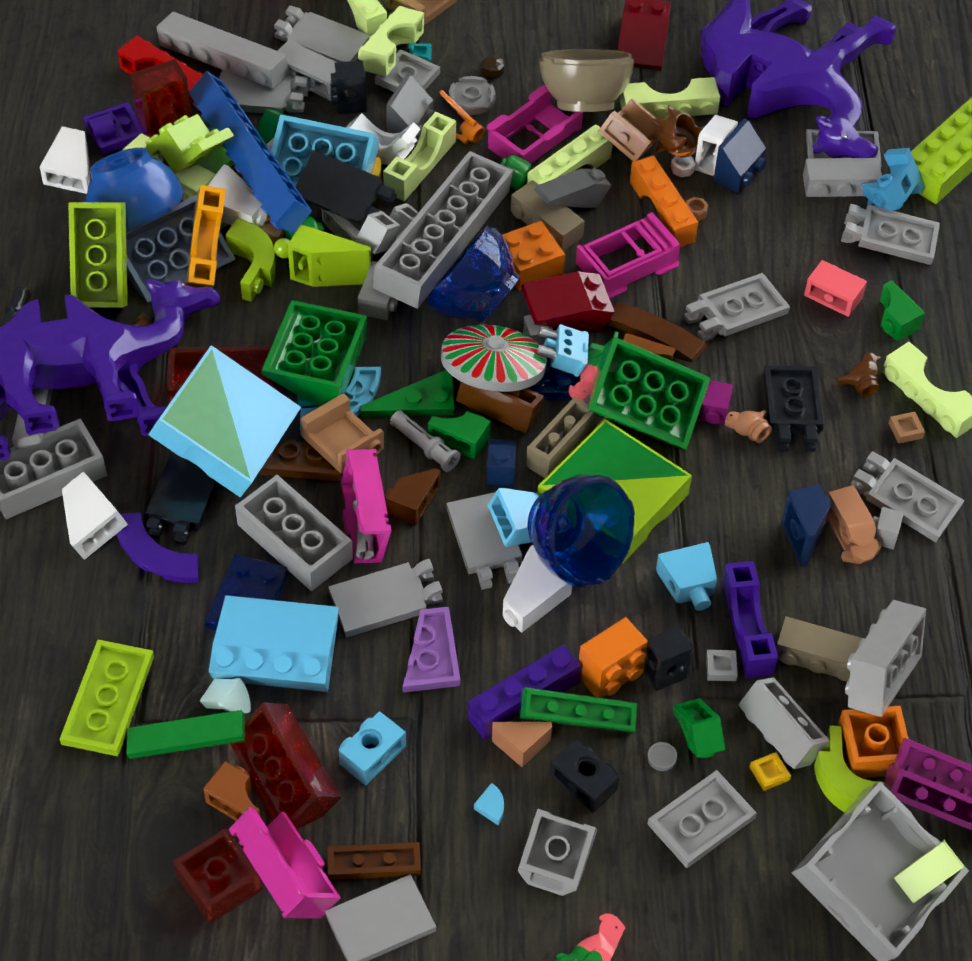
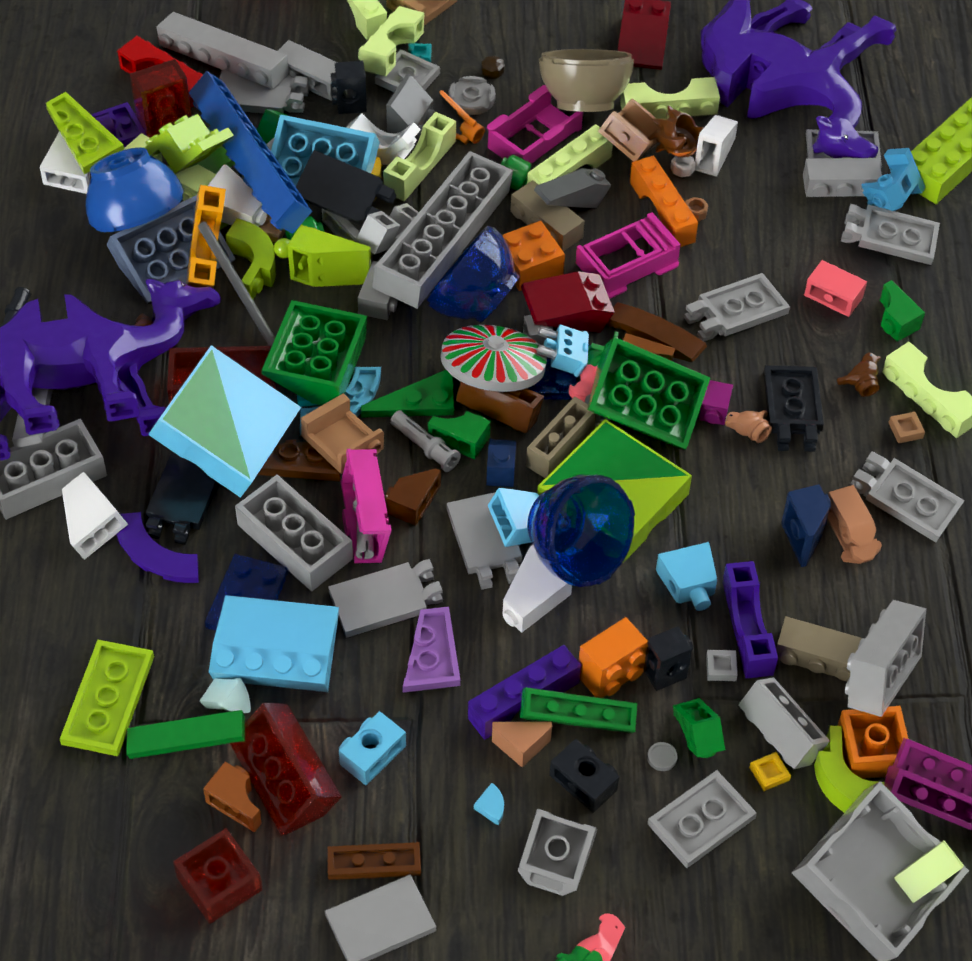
(82, 132): none -> lime wing
(98, 253): lime brick -> none
(237, 283): none -> dark grey bar
(286, 865): dark pink piece -> none
(321, 35): light grey tile -> none
(739, 158): dark blue slope -> none
(888, 526): light grey plate -> none

